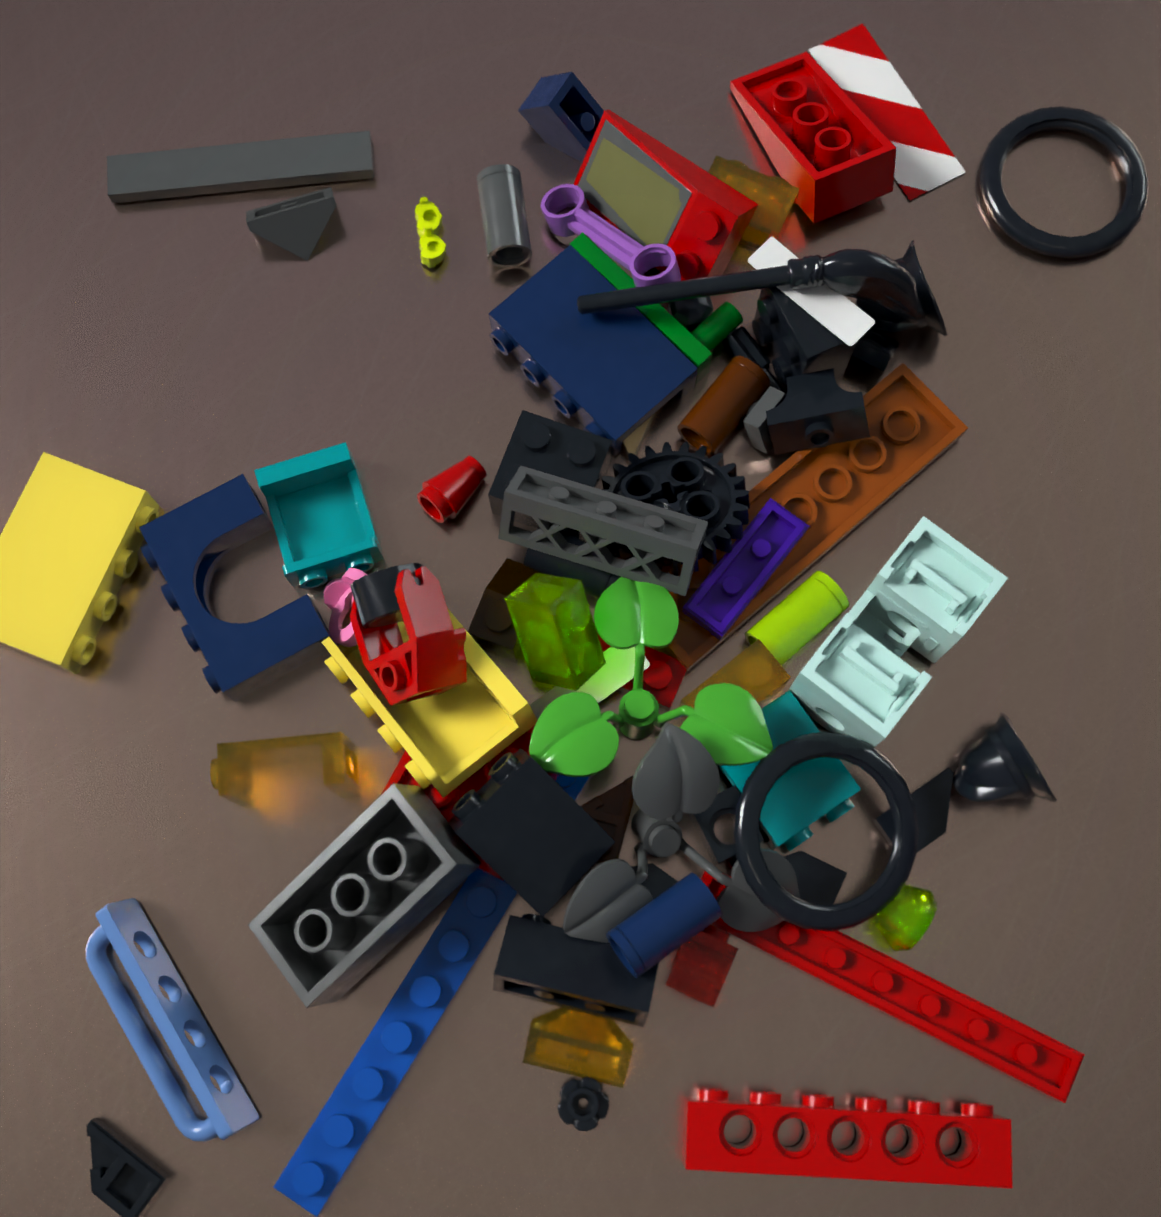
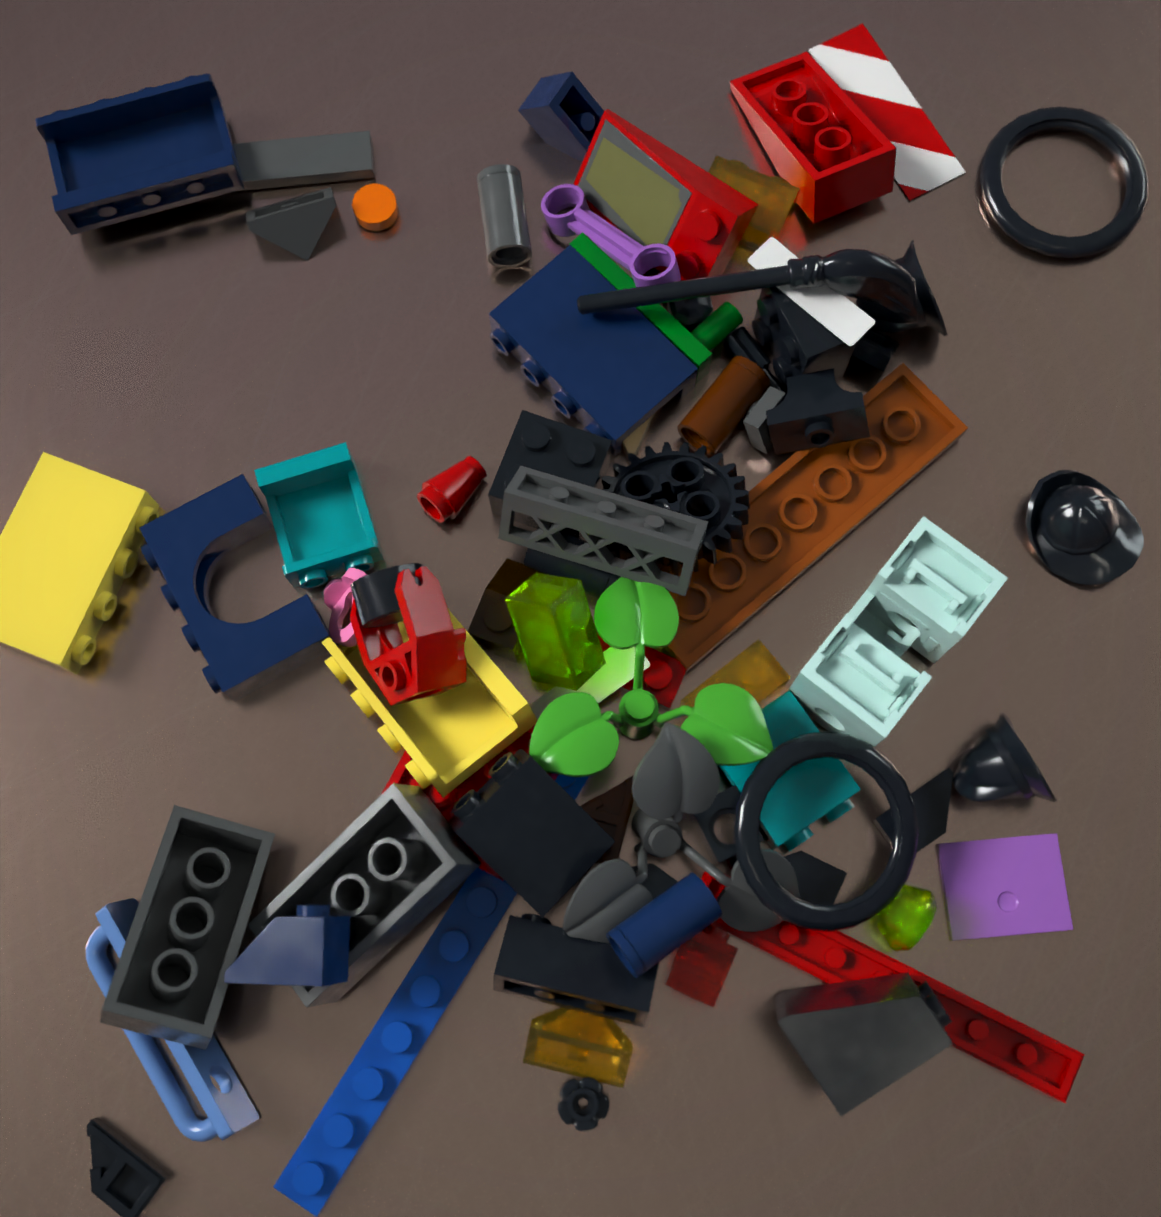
(140, 153): none -> dark blue panel
(187, 928): none -> dark grey brick
(235, 760): clear yellow panel -> none
(297, 951): none -> dark blue slope
(375, 207): none -> orange tile
(428, 226): neon yellow piece -> none
(746, 569): dark purple tile -> none
(799, 616): lime pin -> none
(863, 1033): none -> black slope
(980, 1161): red brick -> none
(1004, 887): none -> medium lavender piece
(1082, 528): none -> black hat

